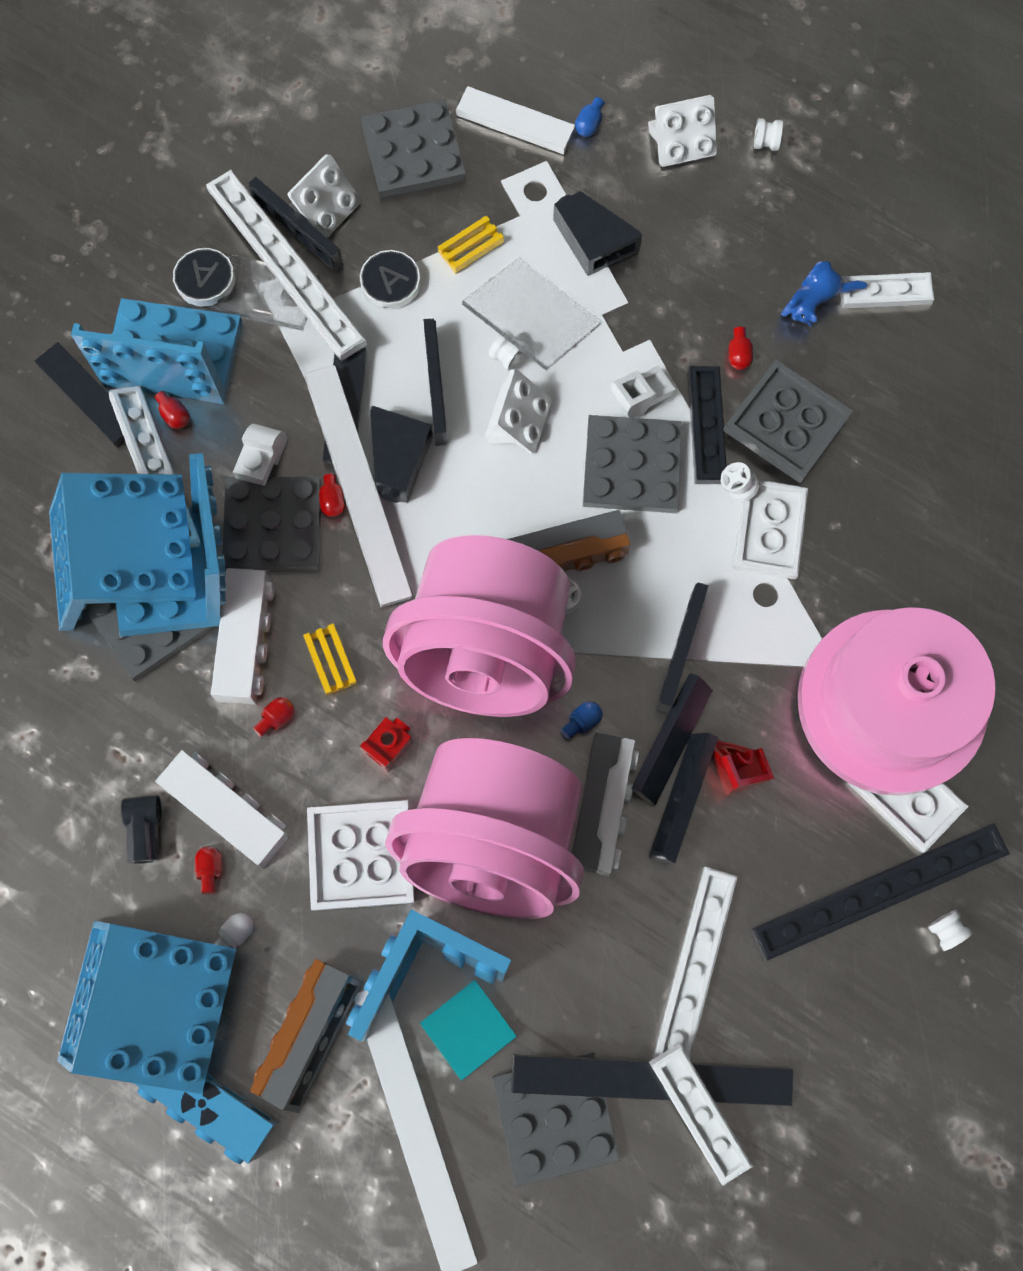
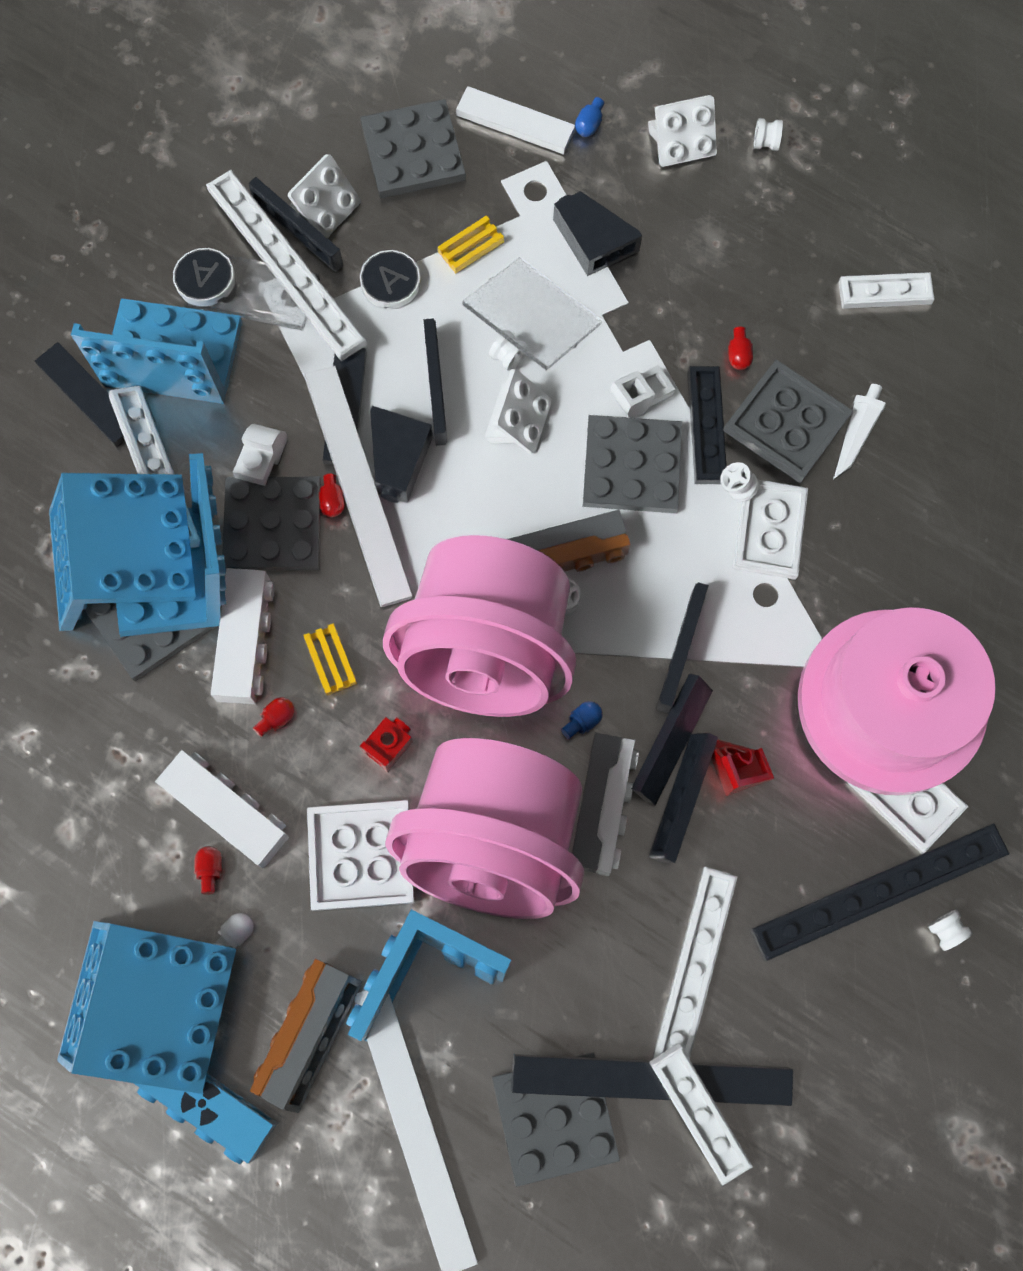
(141, 821): black piece -> none
(172, 410): red cylinder -> none
(468, 1030): teal tile -> none
(818, 287): blue animal -> none
(862, 420): none -> white bar

